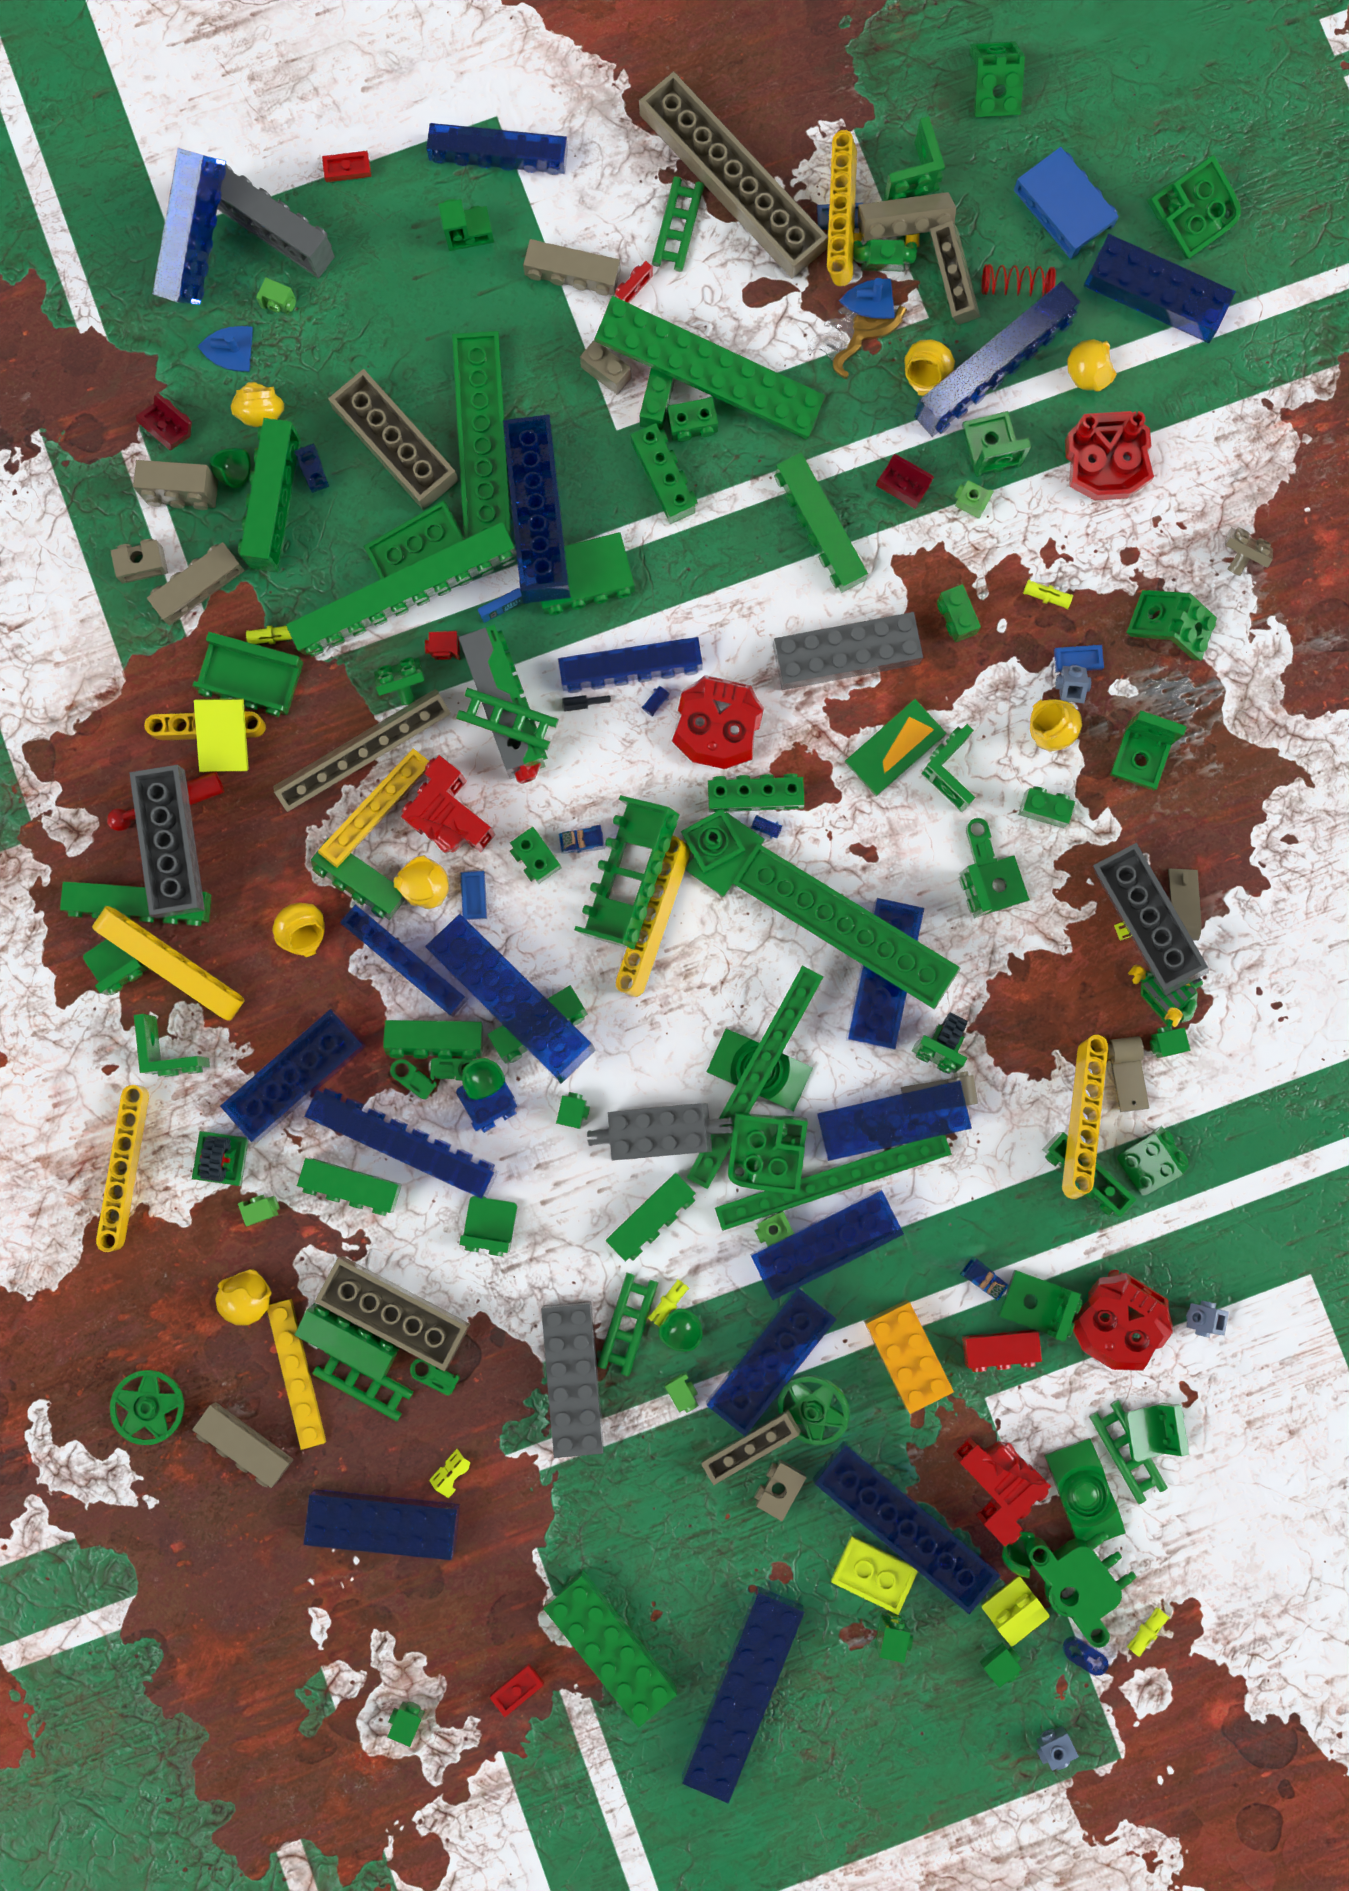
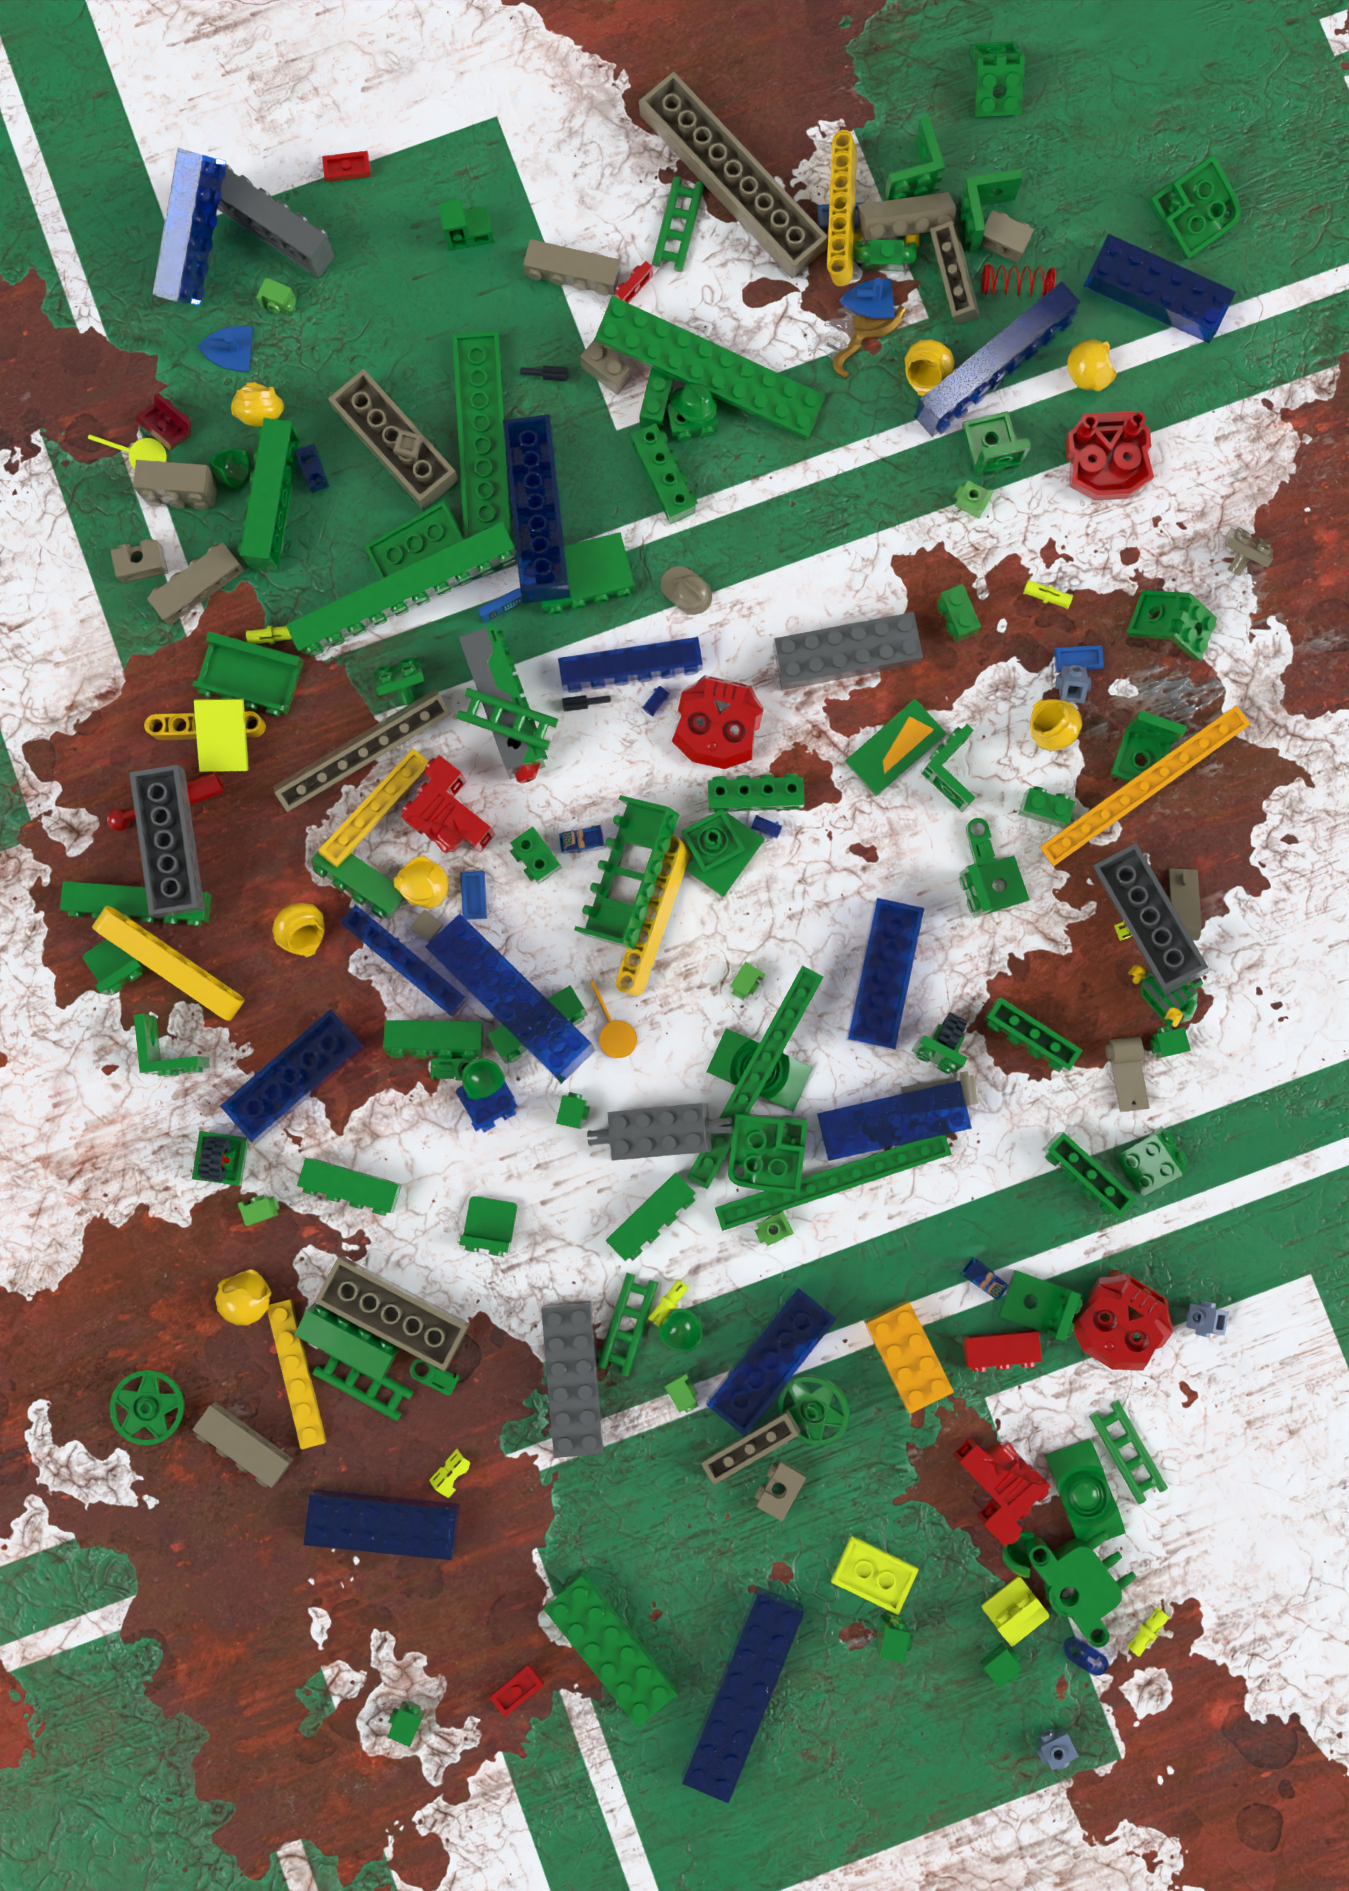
(114, 1177): yellow beam -> none
(143, 449): none -> neon yellow piece
(402, 1144): clear blue brick -> none
(408, 444): none -> dark tan tile
(414, 1080): green piece -> none
(426, 926): none -> dark tan tile
(443, 645): red window -> none
(497, 148): clear blue brick -> none
(548, 372): none -> black axle
(617, 1036): none -> light orange piece
(686, 590): none -> dark tan piece
(694, 403): none -> green piece
(745, 981): none -> bright green brick
(820, 522): green brick -> none
(827, 1244): clear blue brick -> none
(847, 926): green plate -> none
(905, 481): dark red bracket -> none
(906, 1527): clear blue brick -> none
(984, 191): none -> green bracket
(1006, 236): none -> dark tan brick
(1032, 1034): none -> green brick
(1065, 202): blue panel -> none
(1078, 1124): yellow beam -> none
(1144, 785): none -> light orange plate
(1156, 1431): green bracket -> none

